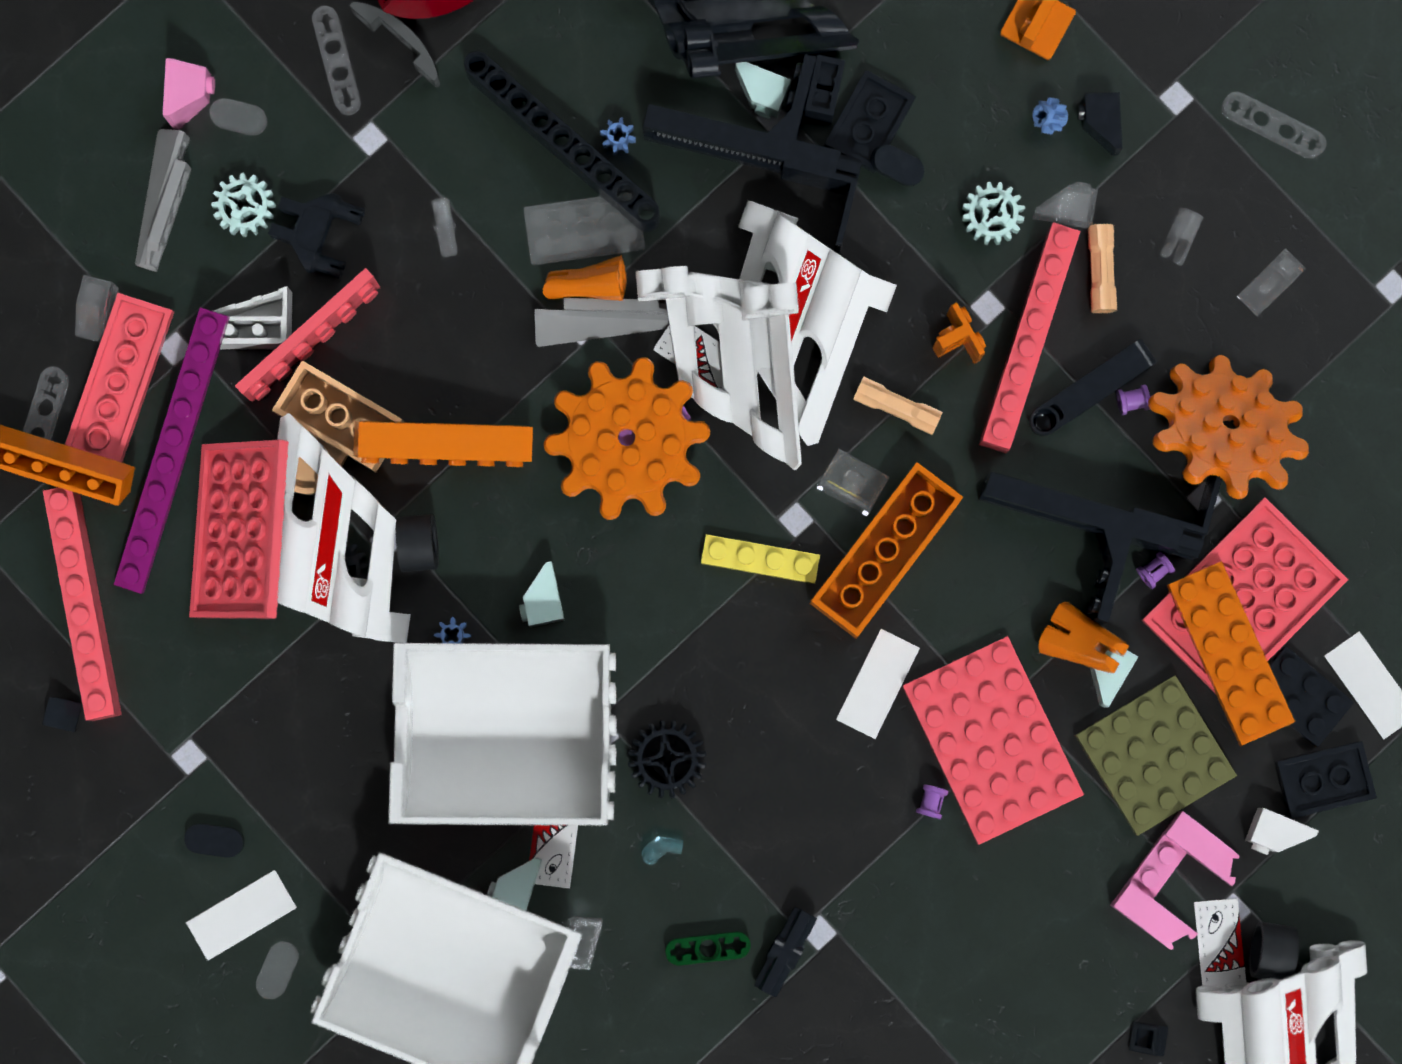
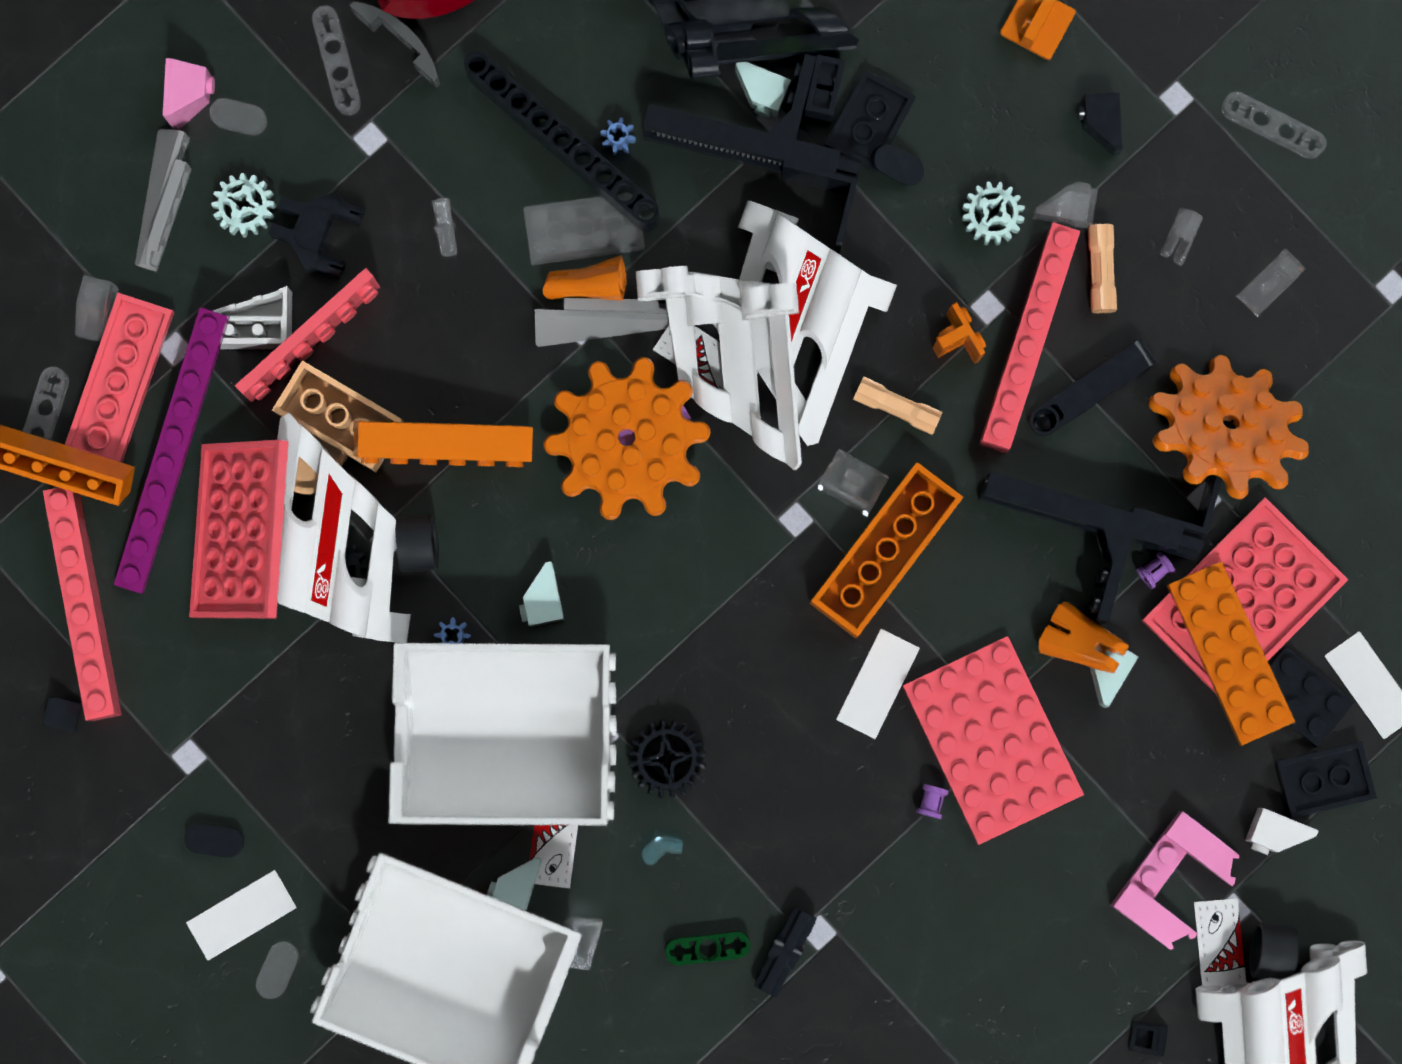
(760, 559): light yellow plate -> none
(1050, 115): medium blue gear -> none
(1133, 399): medium lavender bush -> none
(1155, 755): olive plate -> none

